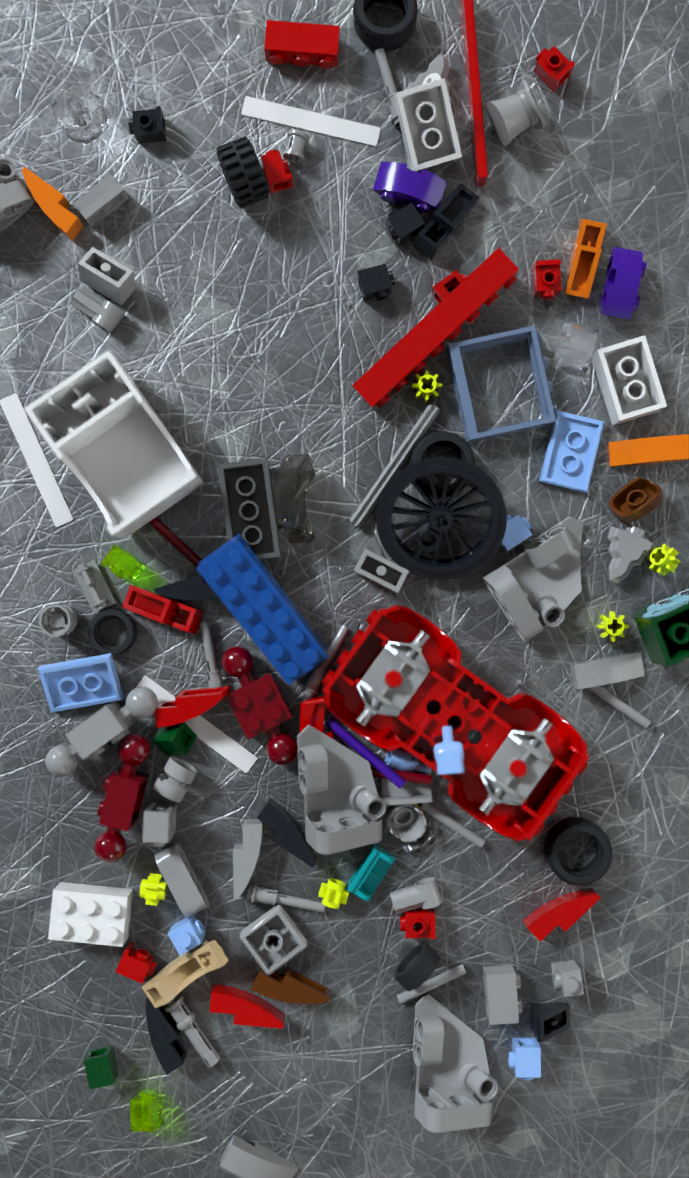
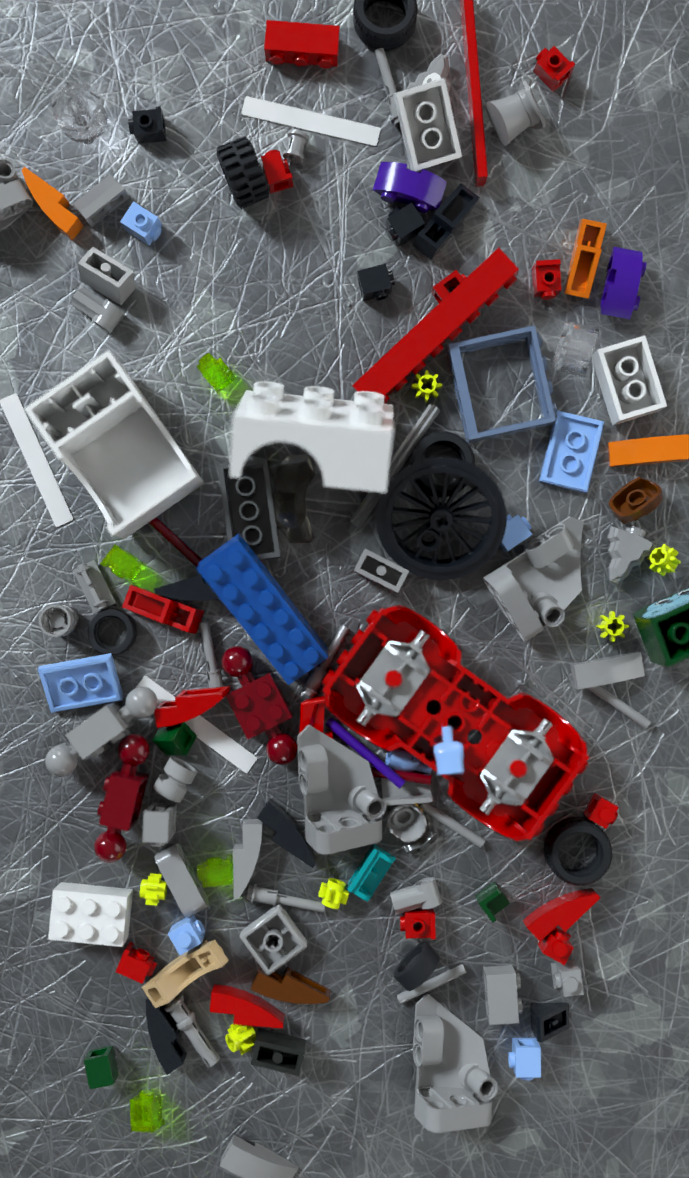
(141, 224): none -> light blue brick
(215, 372): none -> clear neon green brick
(216, 871): none -> clear neon green brick
(240, 1038): none -> neon yellow gear
(278, 1052): none -> pearl dark grey brick
(343, 435): none -> white piece
(492, 900): none -> dark green panel
(557, 945): none -> red brick
(601, 811): none -> red brick

